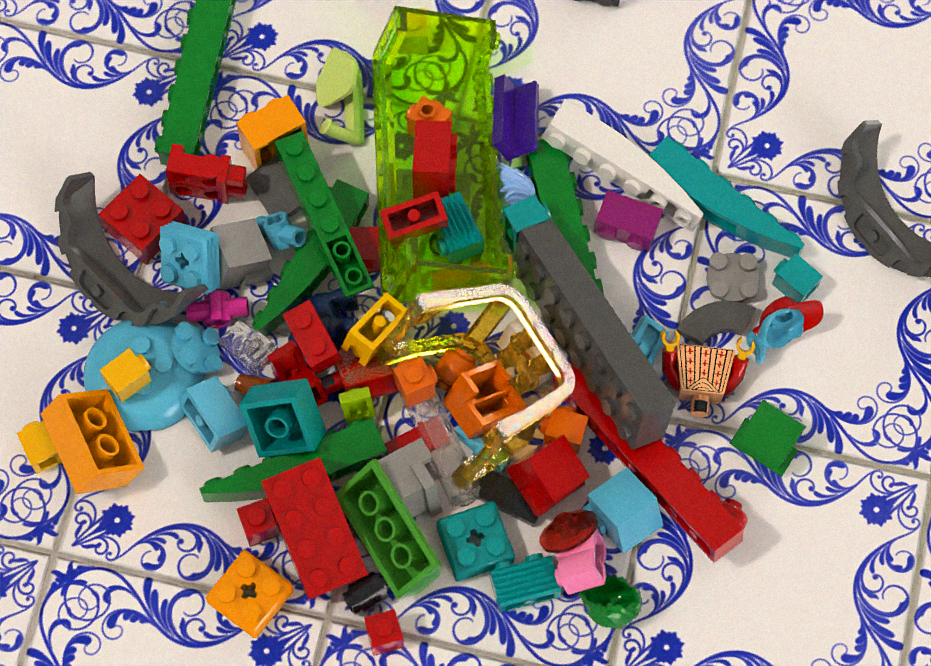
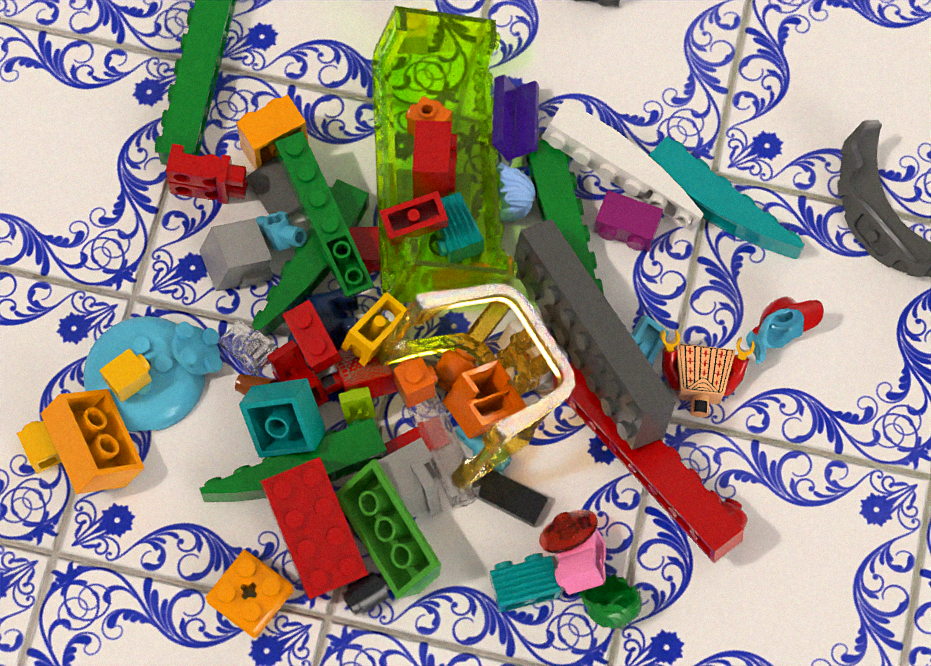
(99, 270): dark grey windscreen -> none
(137, 215): red brick -> none
(189, 256): medium azure brick -> none
(213, 413): medium azure brick -> none
(218, 309): dark pink axle -> none
(257, 522): red brick -> none
(340, 80): yellowish green piece -> none
(384, 632): red brick -> none
(465, 558): teal brick -> none
(520, 216): teal brick -> none
(548, 474): red plate -> none
(567, 422): orange brick -> none
(625, 510): medium azure plate -> none
(716, 319): dark grey tile -> none
(733, 276): light grey piece -> none
(769, 437): green plate -> none
(796, 278): teal brick -> none

